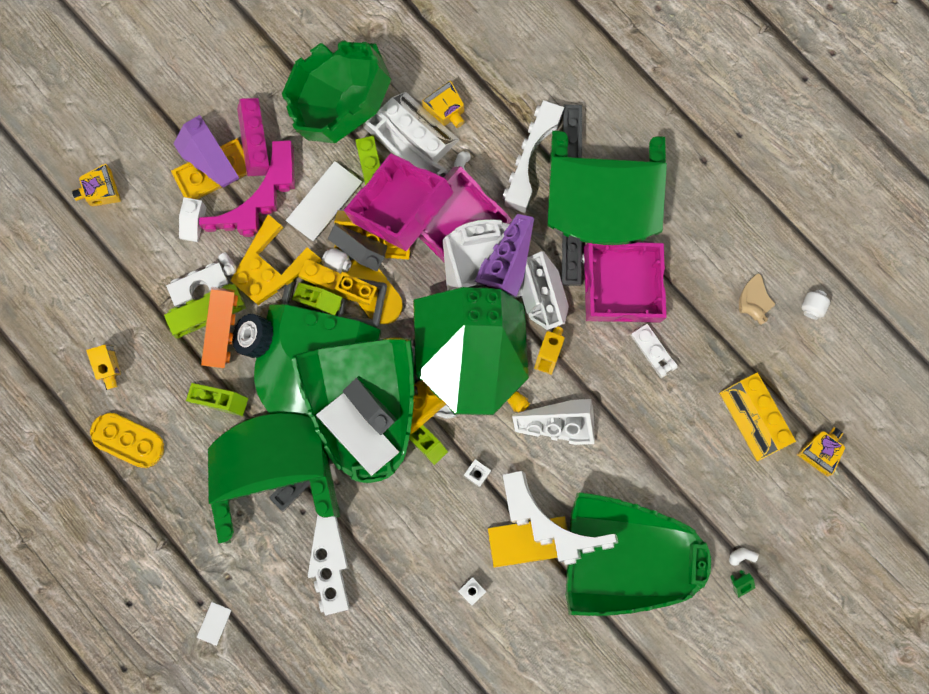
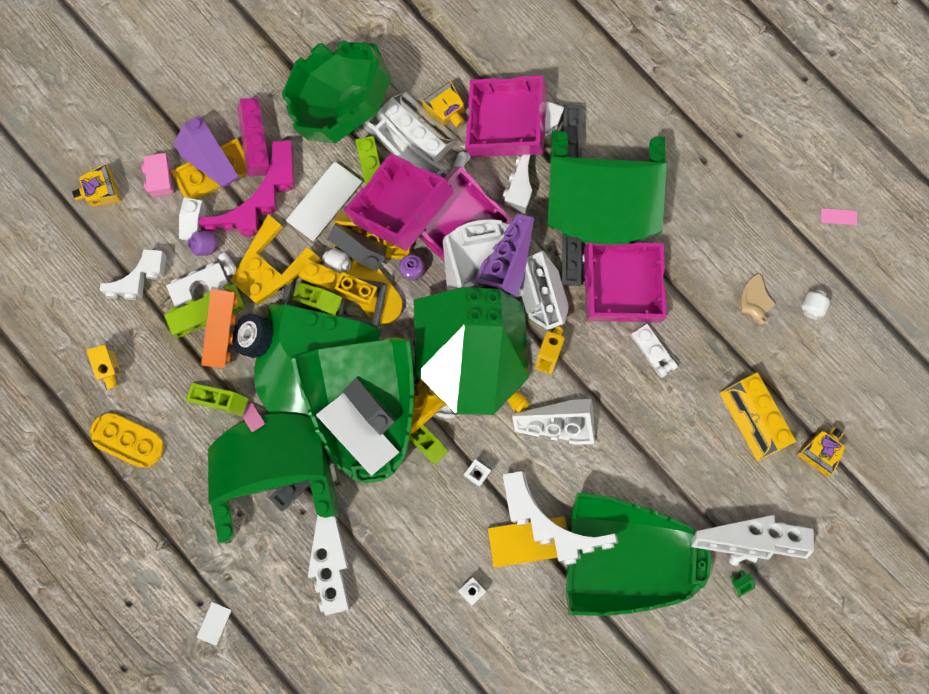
(131, 287): none -> white arch
(158, 175): none -> bright pink brick
(202, 243): none -> medium lavender head
(252, 417): none -> bright pink sticker
(414, 273): none -> medium lavender head
(506, 116): none -> dark pink tile
(739, 540): none -> white brick
(837, 216): none -> bright pink sticker

